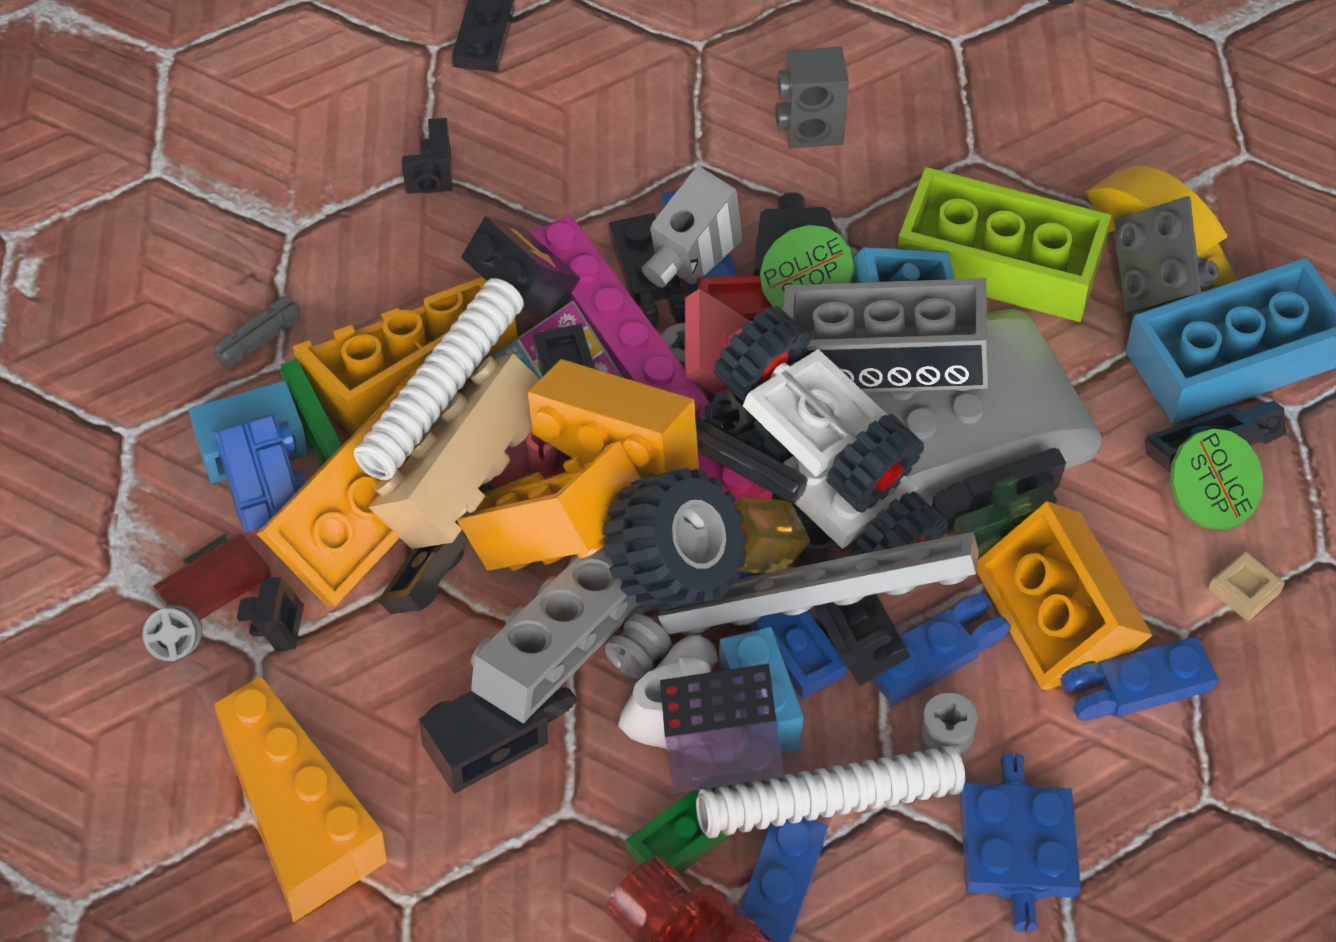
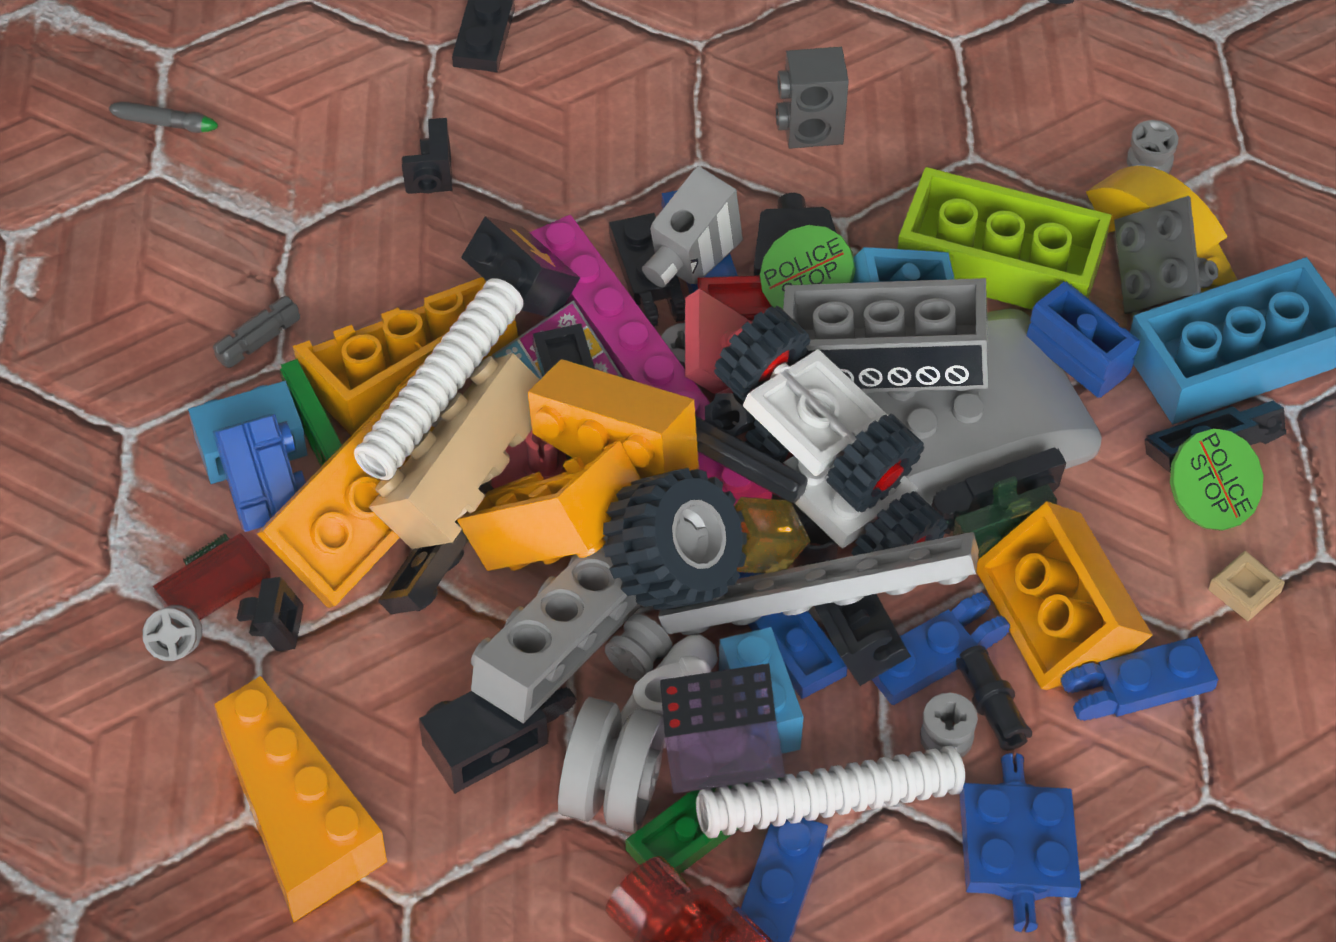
(192, 121): none -> dark grey piece
(611, 765): none -> light grey wheel
(993, 698): none -> black pin
(1082, 339): none -> blue brick
(1153, 145): none -> light grey wheel

